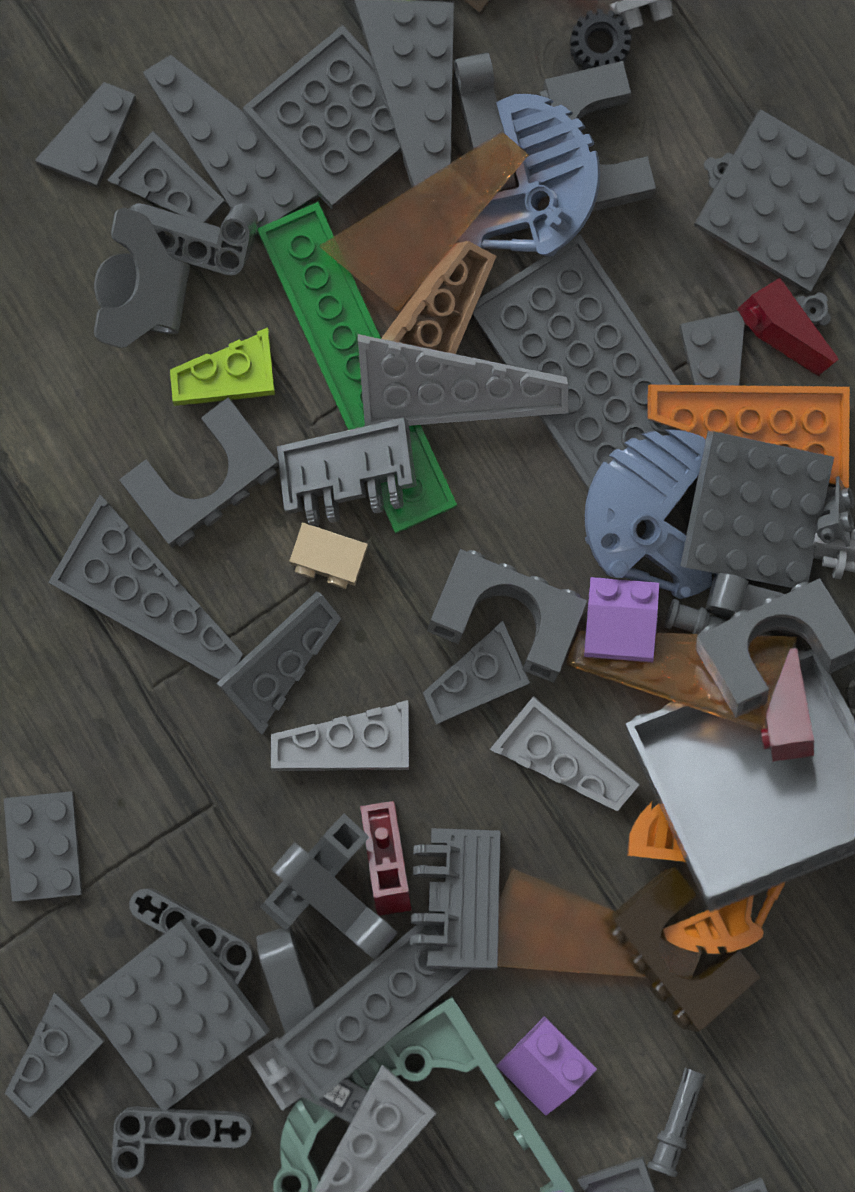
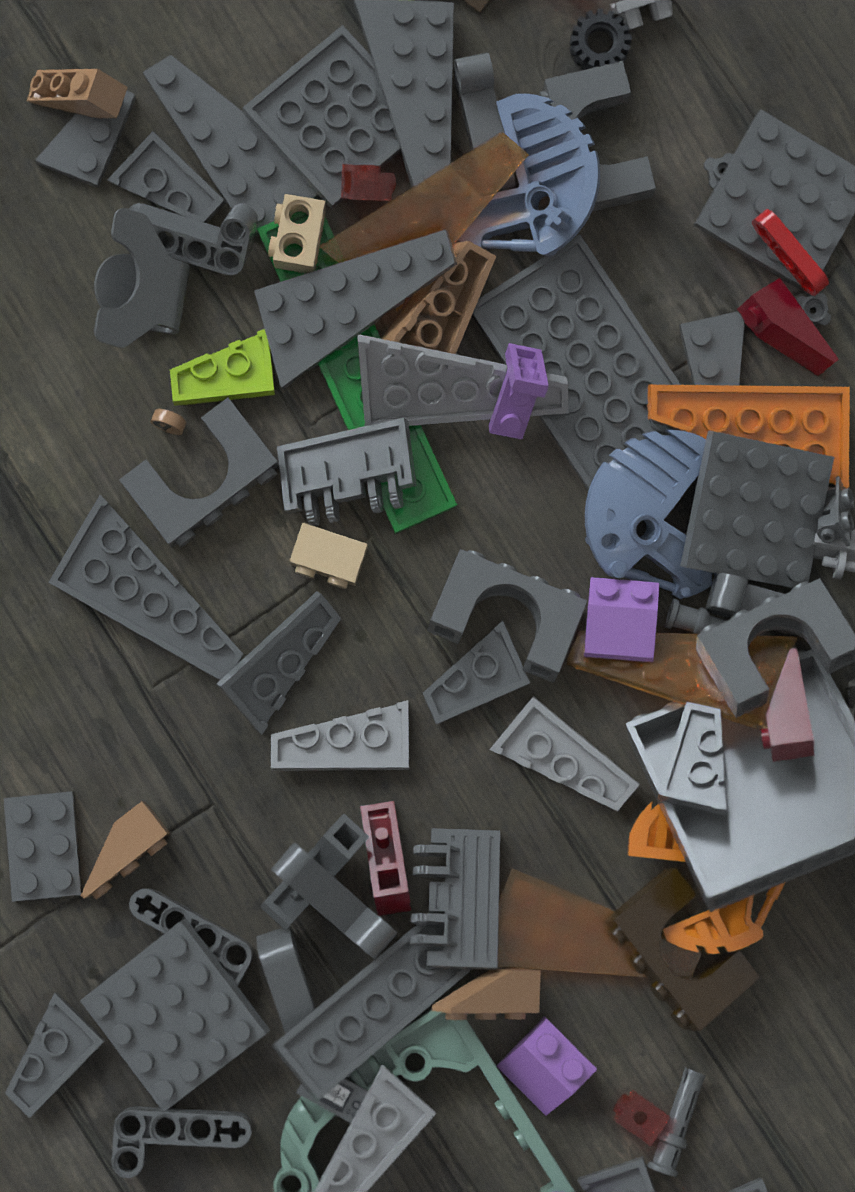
(78, 91): none -> medium nougat slope
(128, 840): none -> medium nougat slope
(168, 421): none -> medium nougat tile
(276, 1075): light grey hips -> none
(306, 234): none -> tan brick
(330, 306): none -> dark grey wing
(366, 183): none -> clear red brick
(495, 991): none -> medium nougat slope
(521, 386): none -> medium lavender bracket
(655, 1117): none -> clear red brick
(696, 762): none -> wing
(790, 252): none -> red beam

